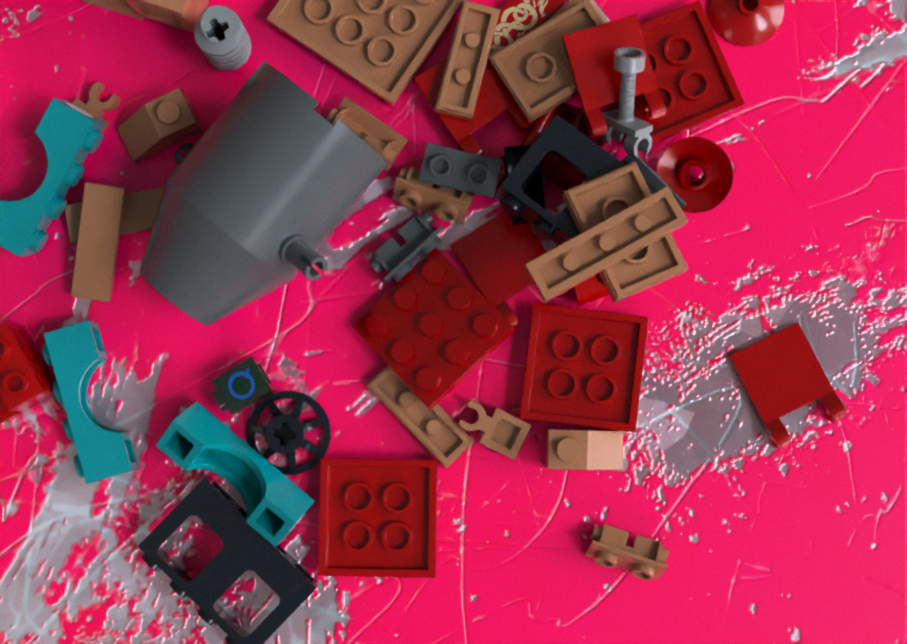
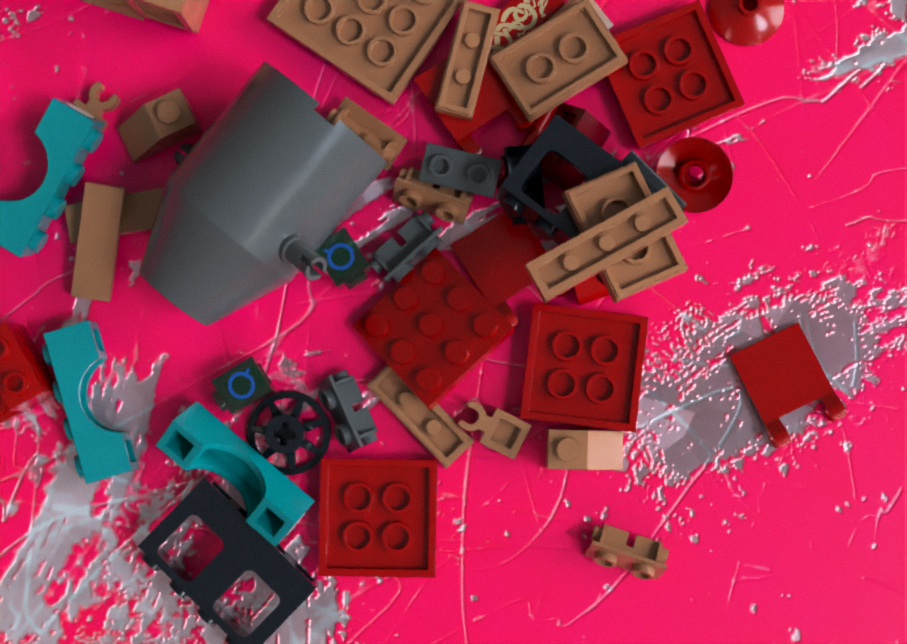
(223, 38): light grey piece -> none
(338, 399): none -> dark grey hinge
(344, 260): none -> brick
(596, 81): red flag -> none
(621, 121): light grey bar -> none

